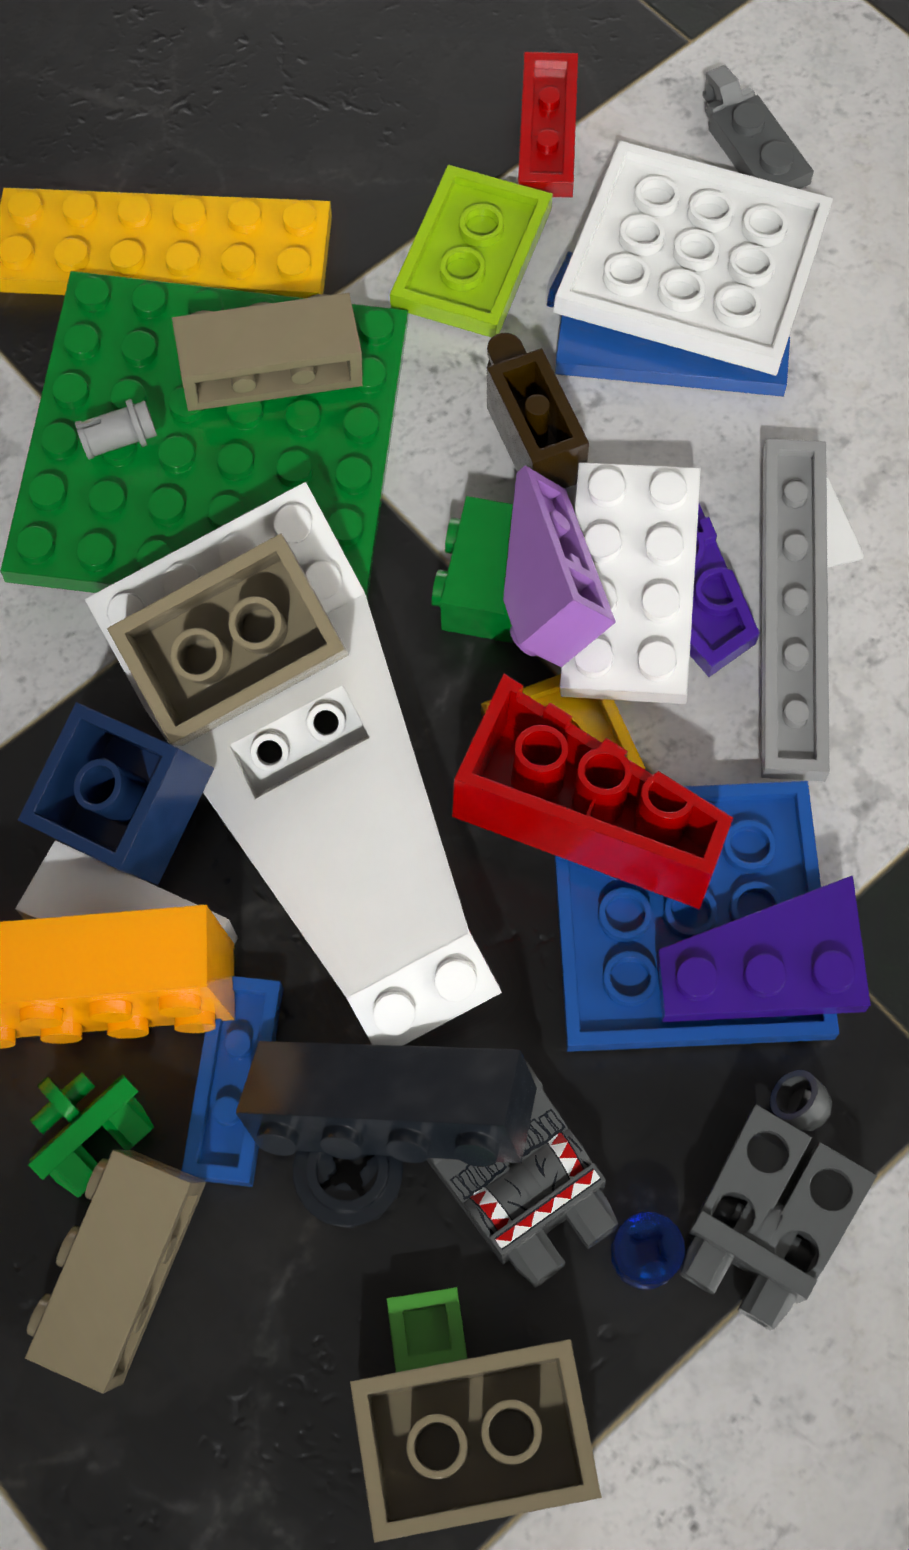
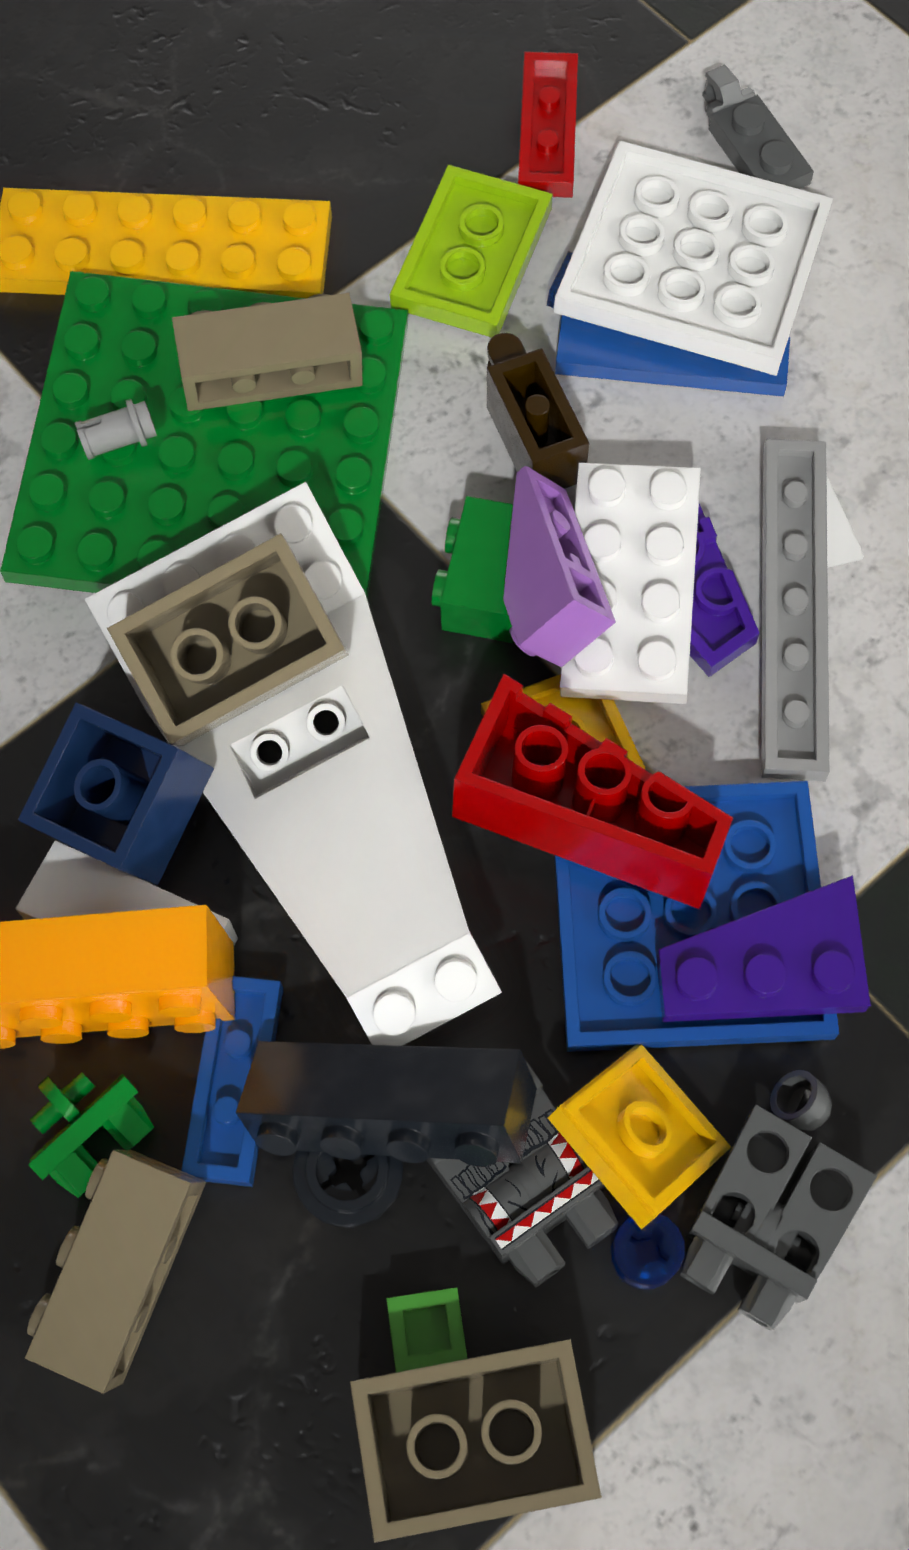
(639, 1134): none -> yellow tile

